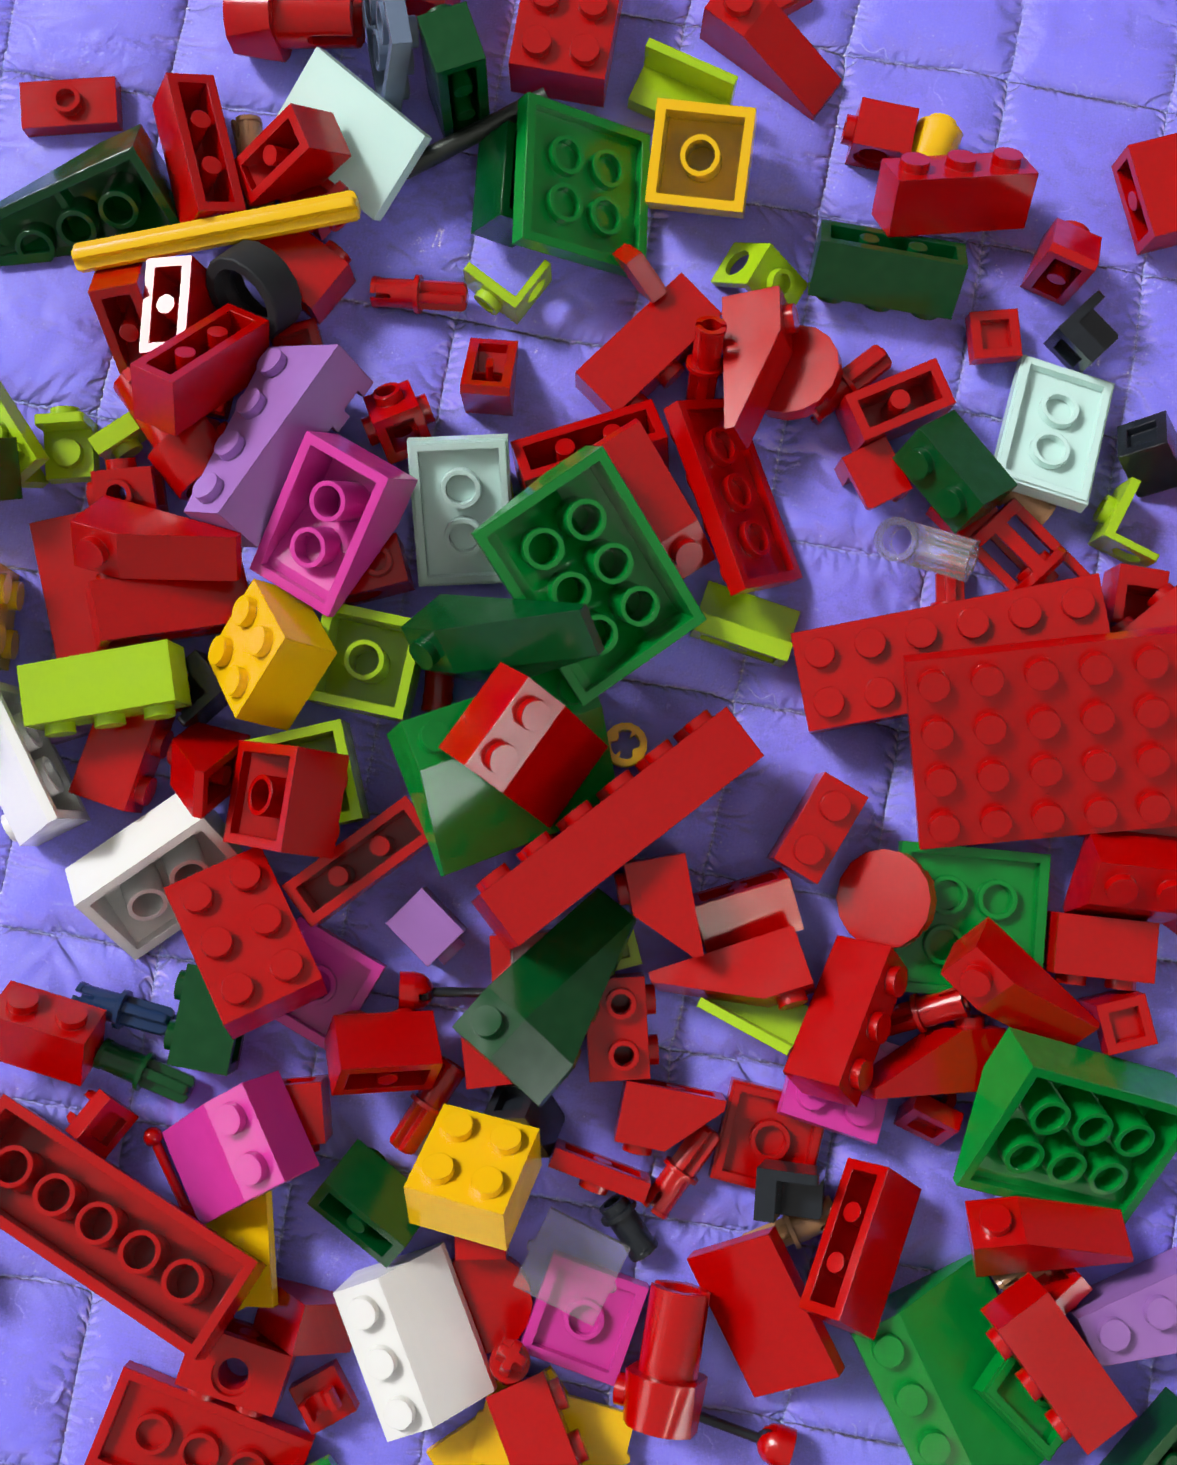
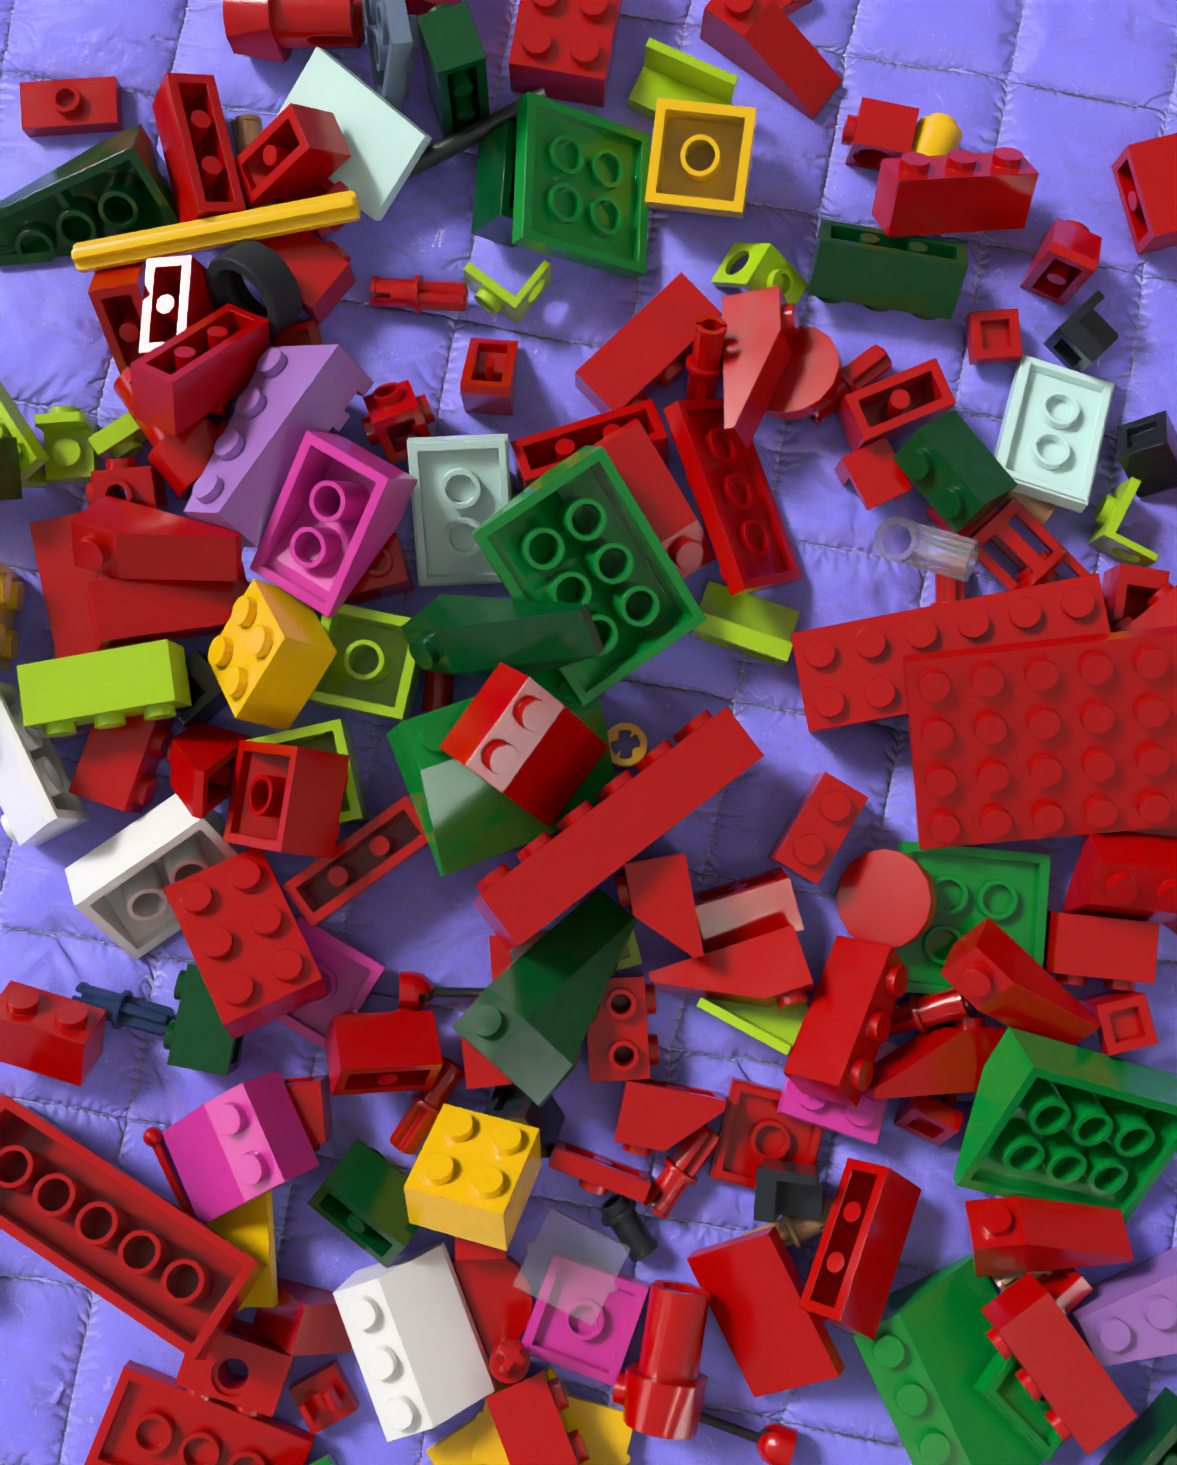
(100, 1122): red tile -> none
(144, 1071): dark green axle -> none
(428, 928): medium lavender brick -> none
(640, 272): red tile -> none

